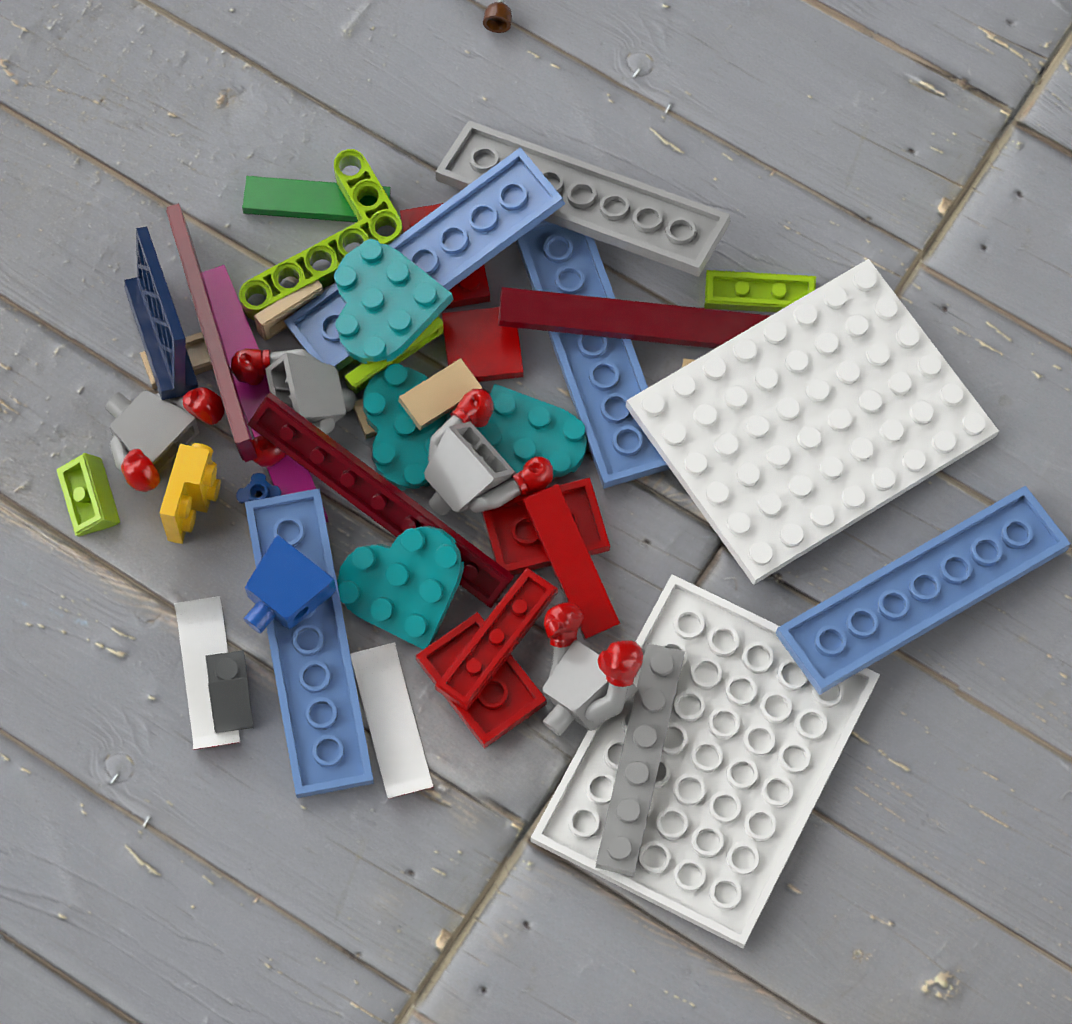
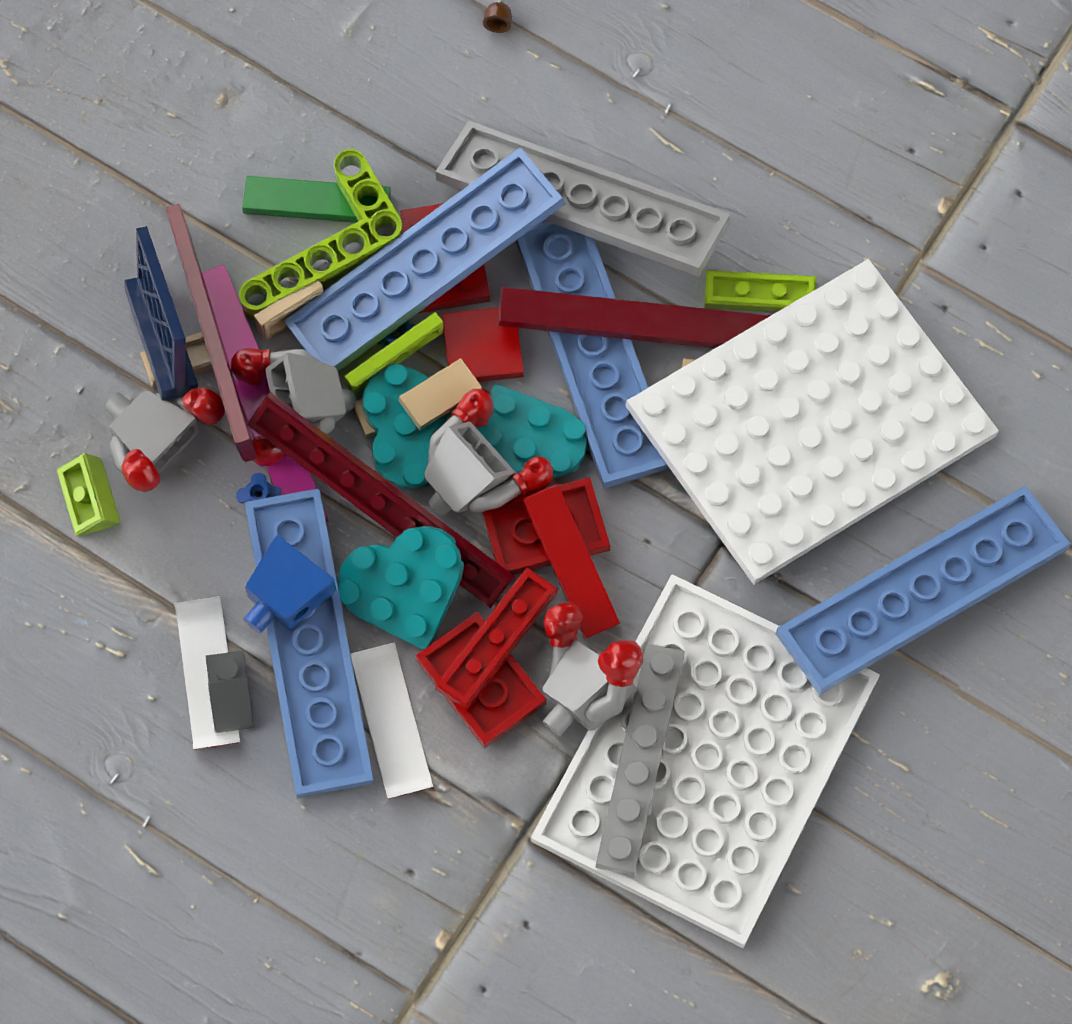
(189, 490): yellow plate -> none
(385, 302): teal plate -> none

